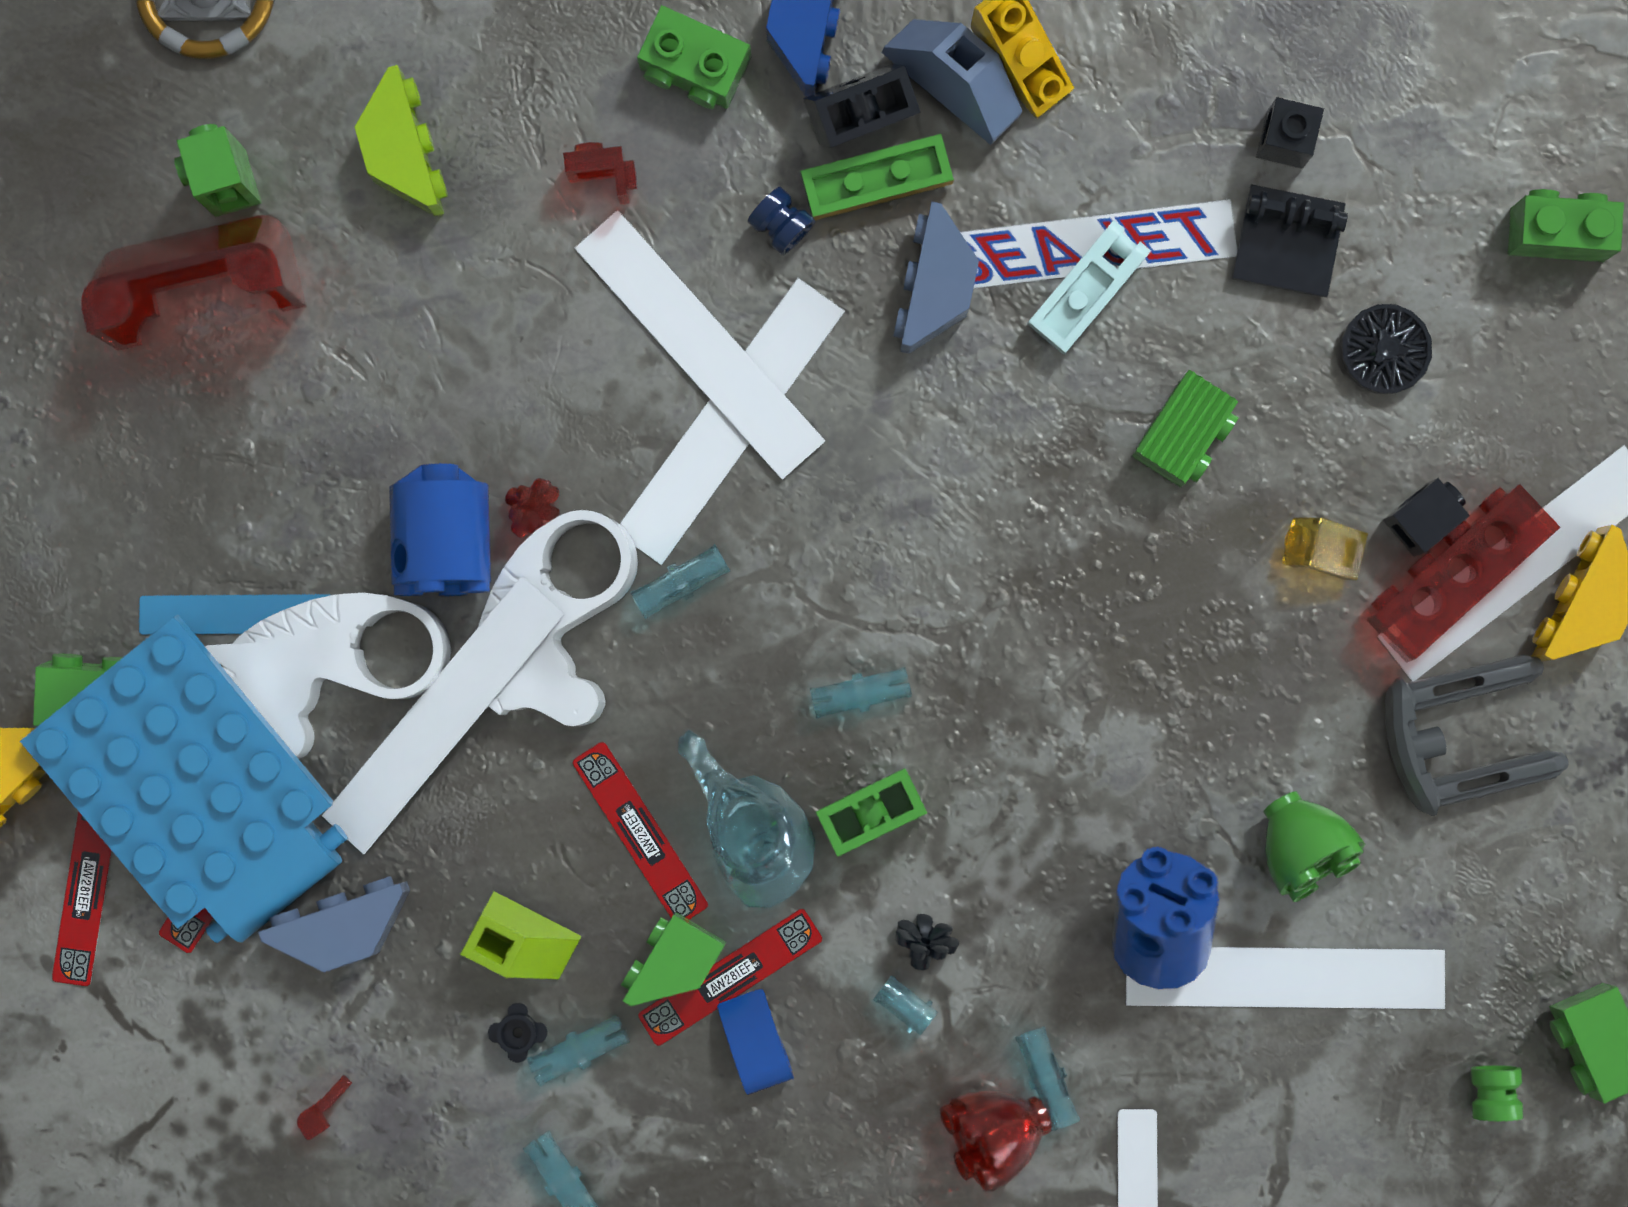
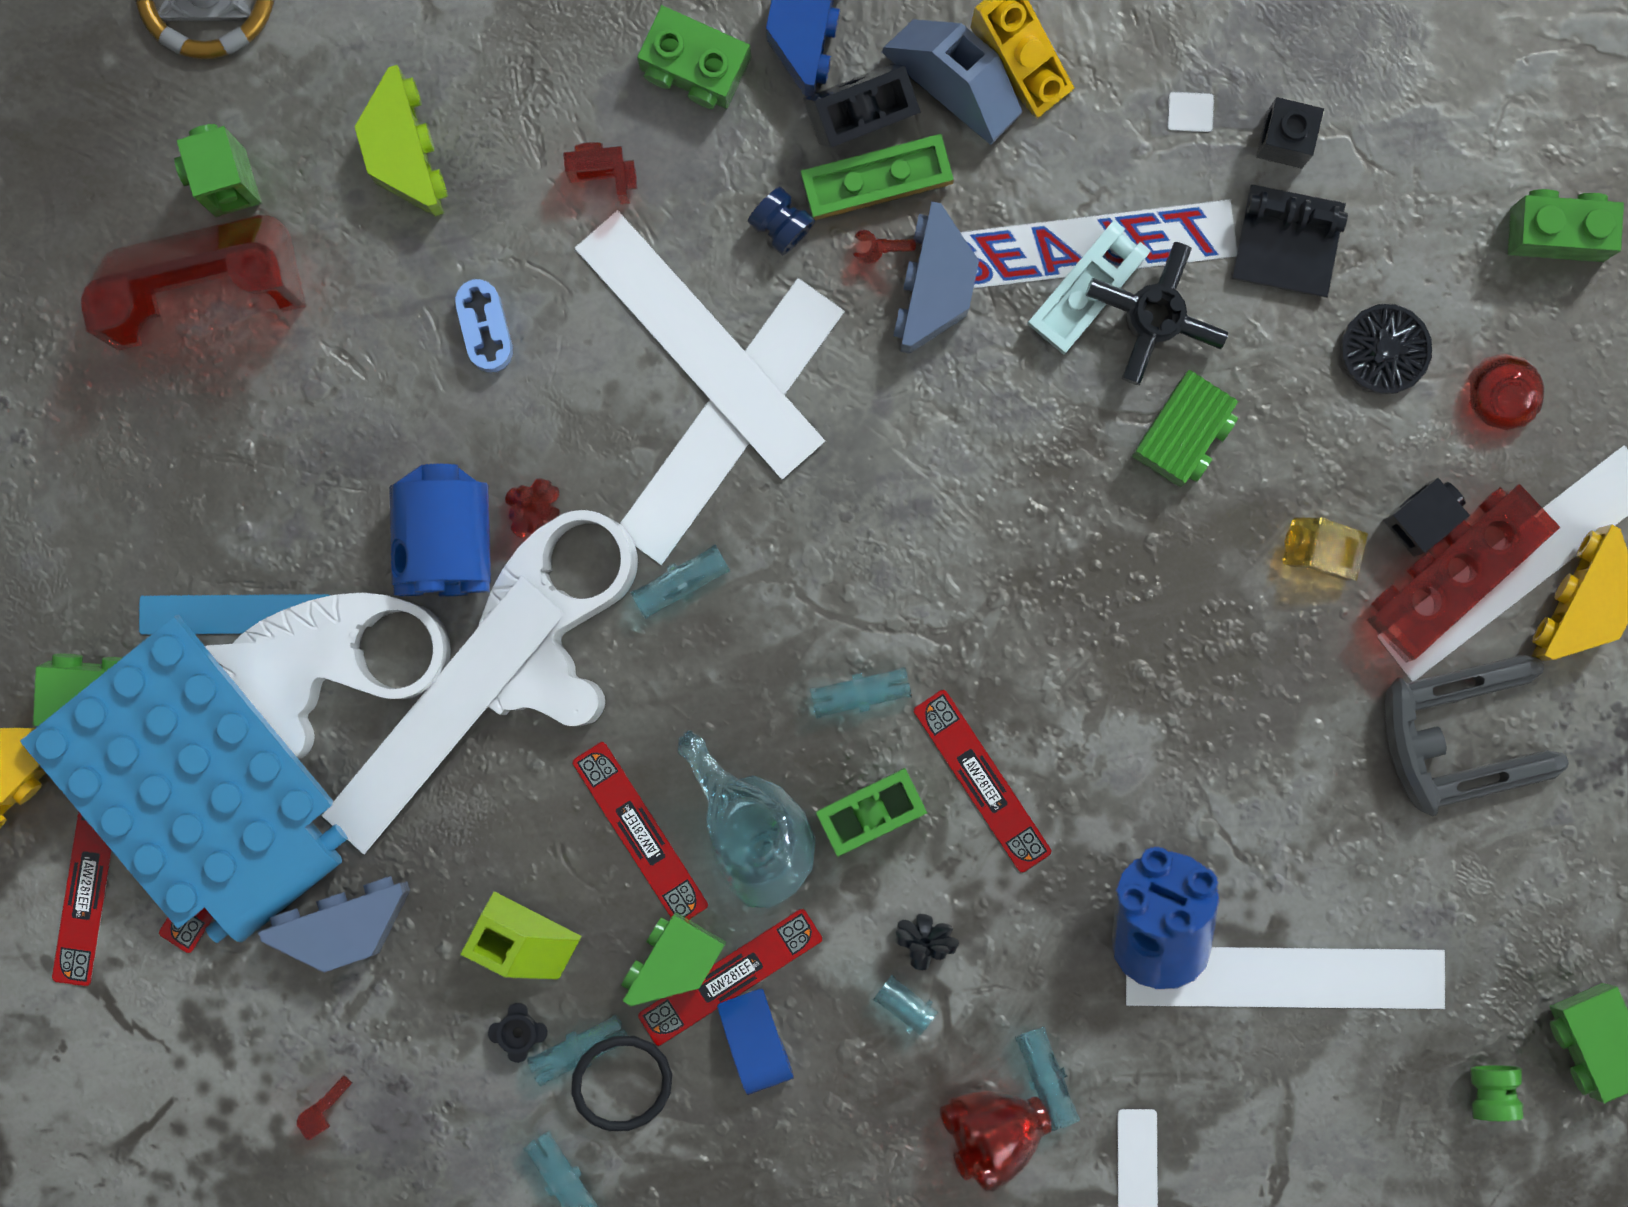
(473, 329): none -> light blue beam
(607, 1044): none -> black piece
(881, 246): none -> clear red hand
(982, 781): none -> sticker
(1139, 319): none -> black bar
(1190, 111): none -> white sticker
(1307, 845): bright green piece -> none
(1506, 391): none -> clear red hair

